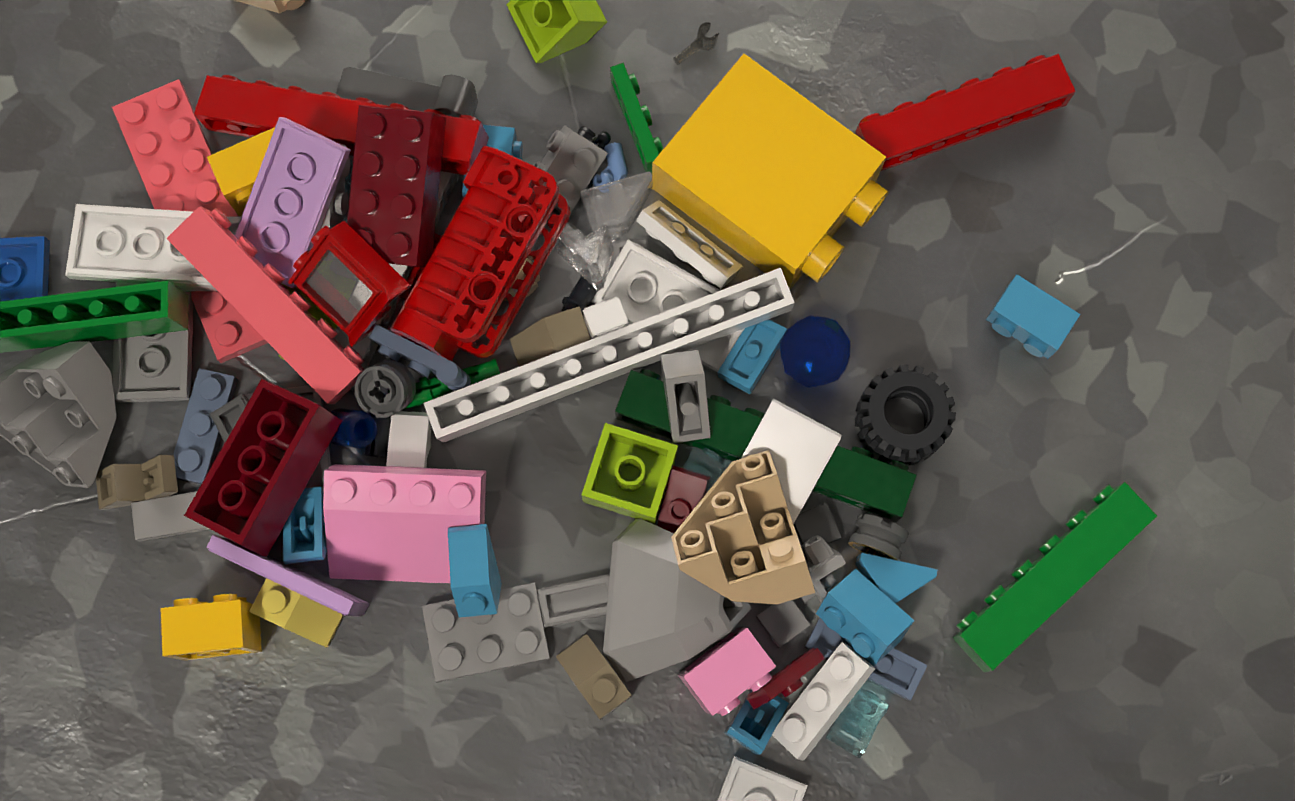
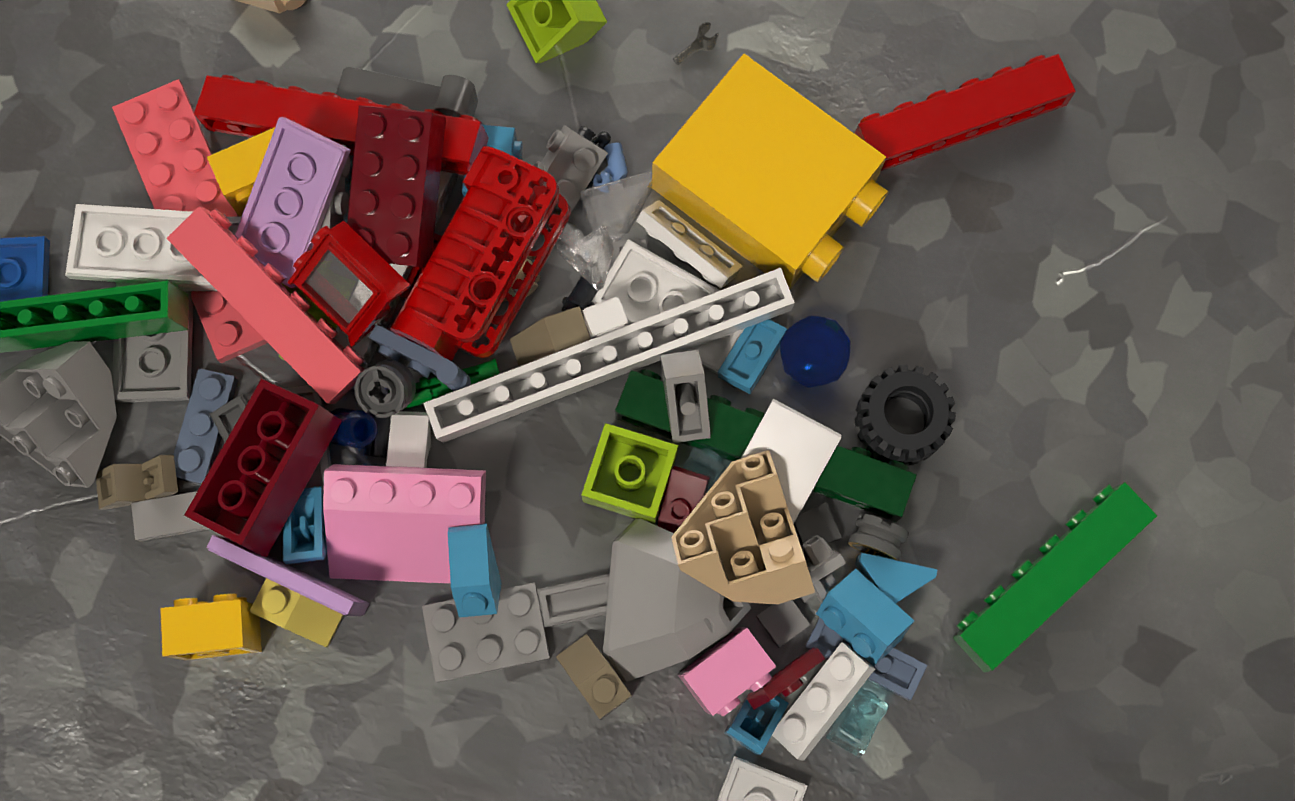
(636, 116): green plate -> none
(1032, 317): dark azure brick -> none

